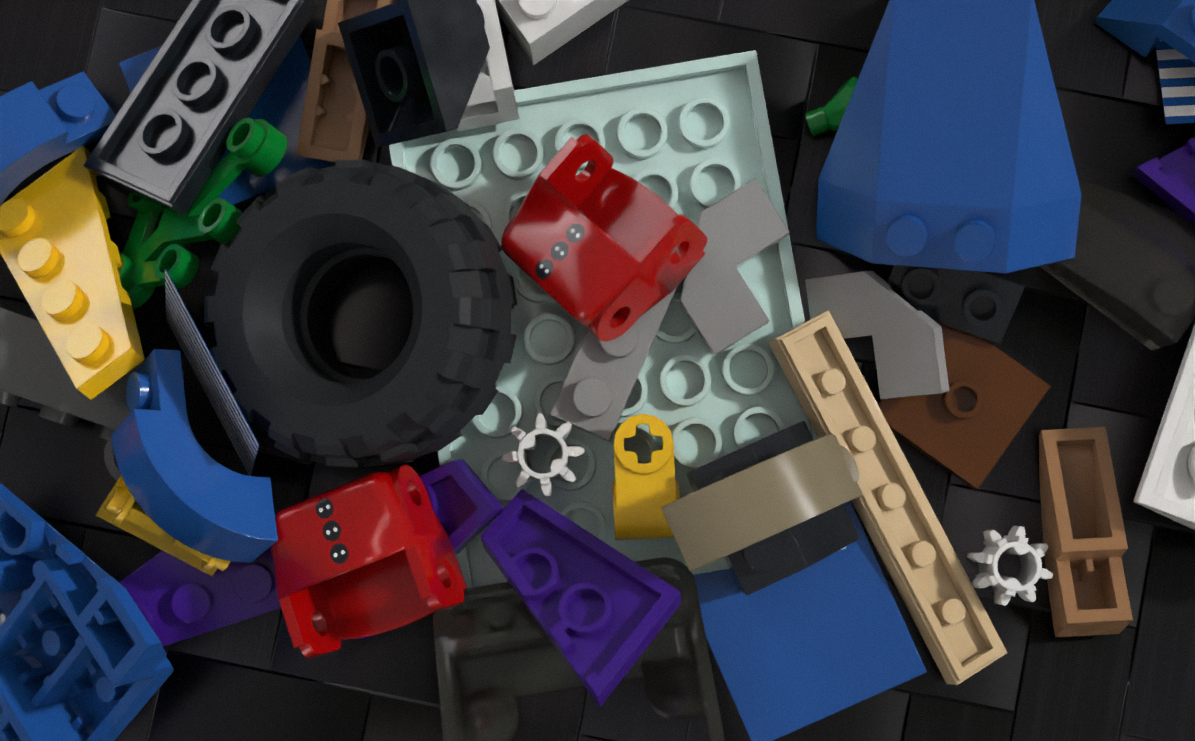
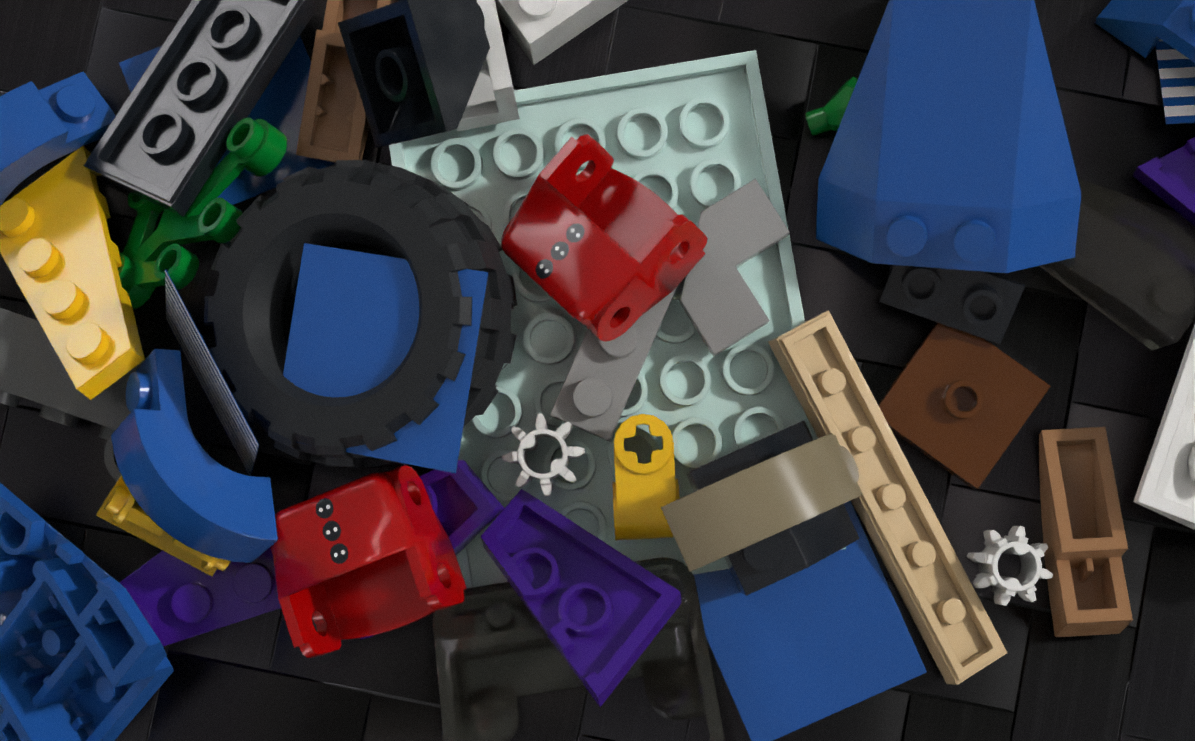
(354, 330): none -> blue sticker
(904, 340): light grey tile -> none

